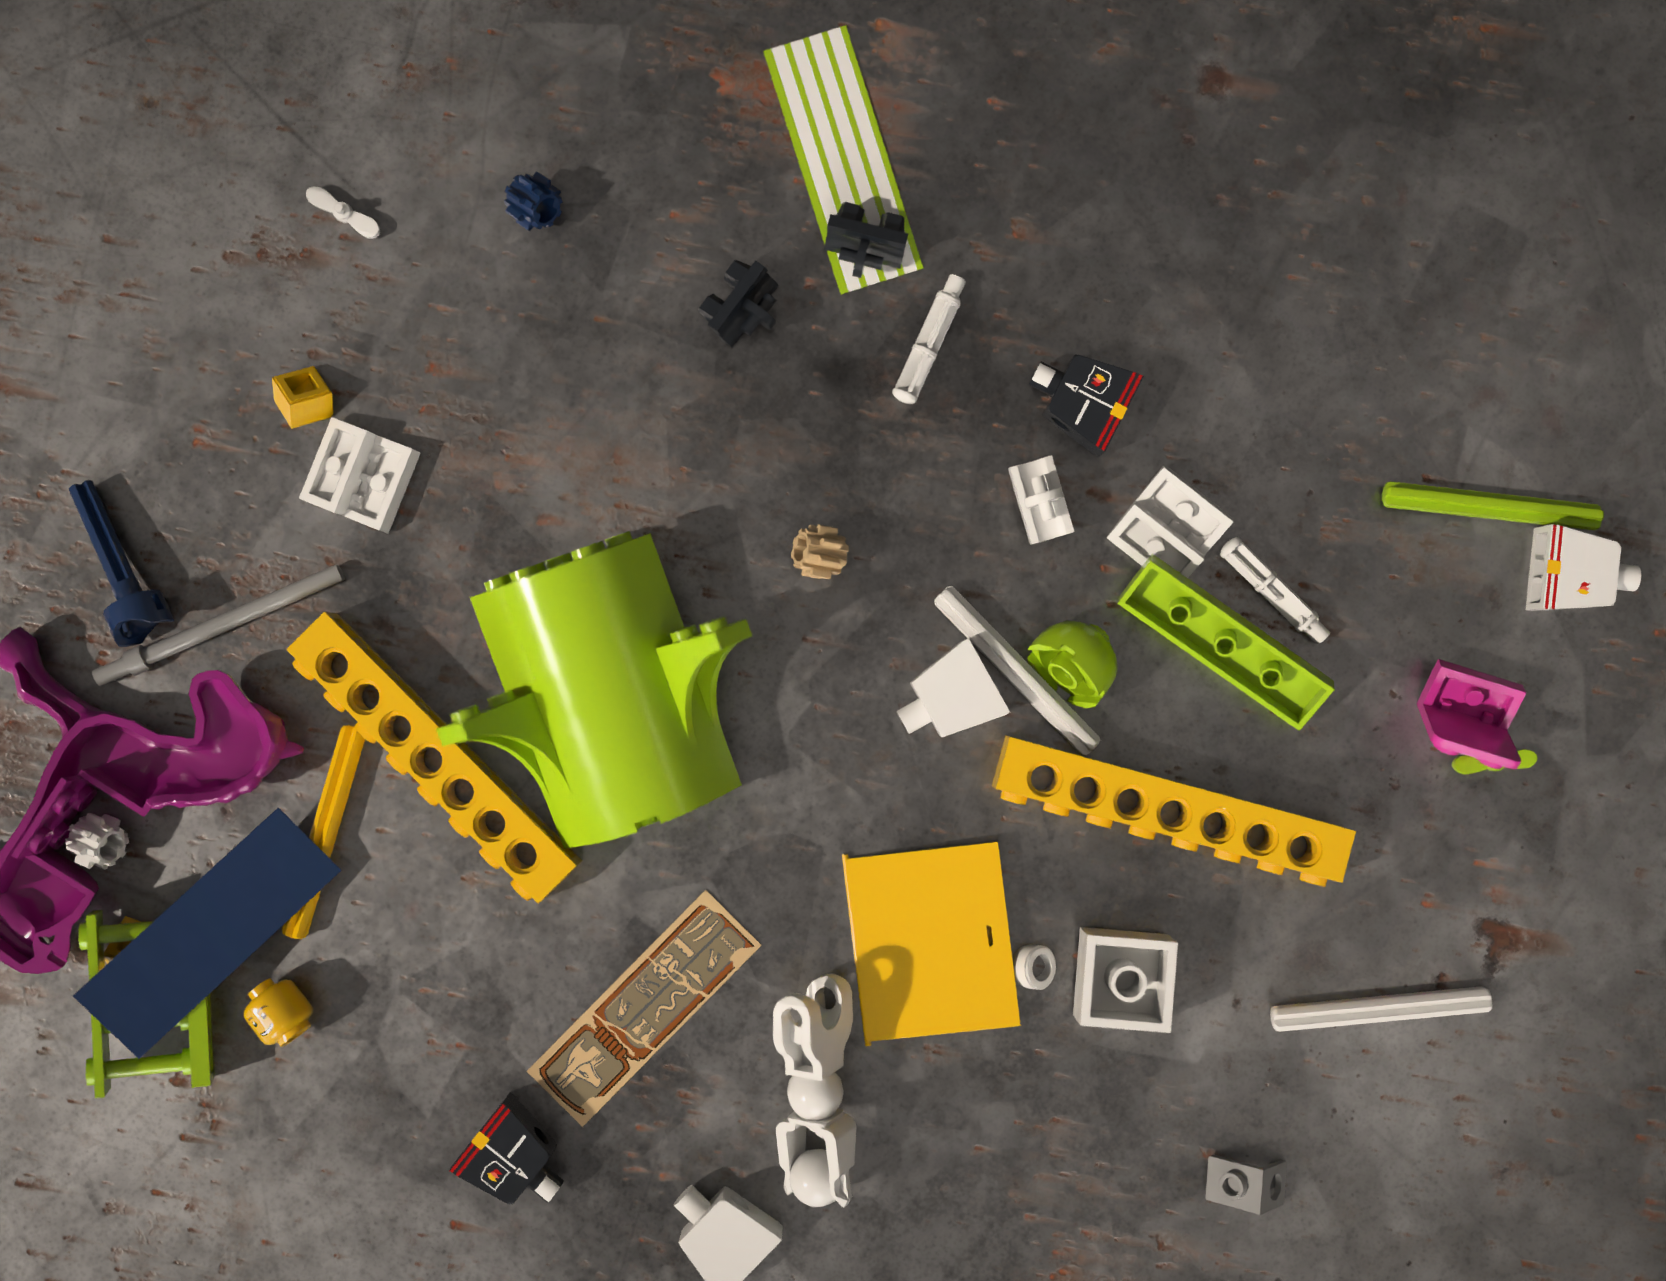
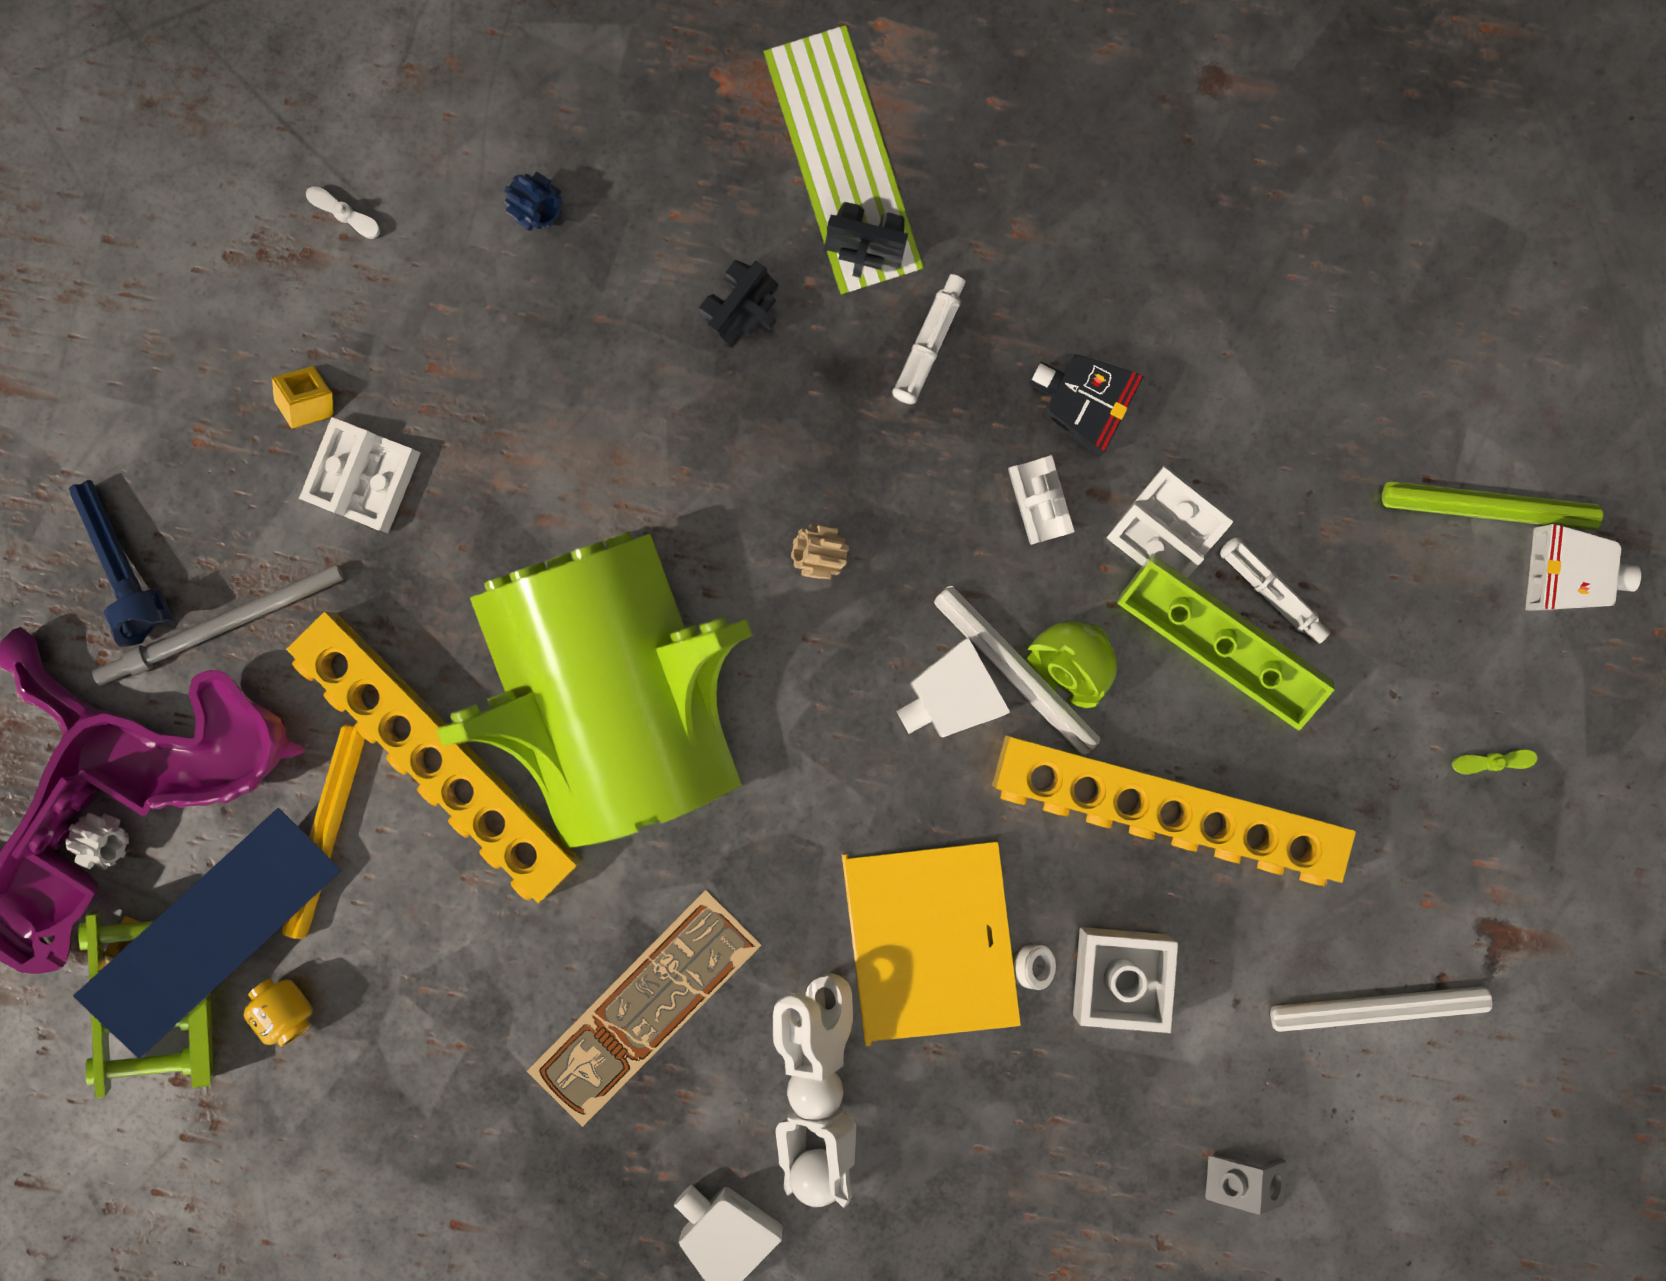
(510, 1155): black torso -> none
(1471, 714): dark pink bracket -> none

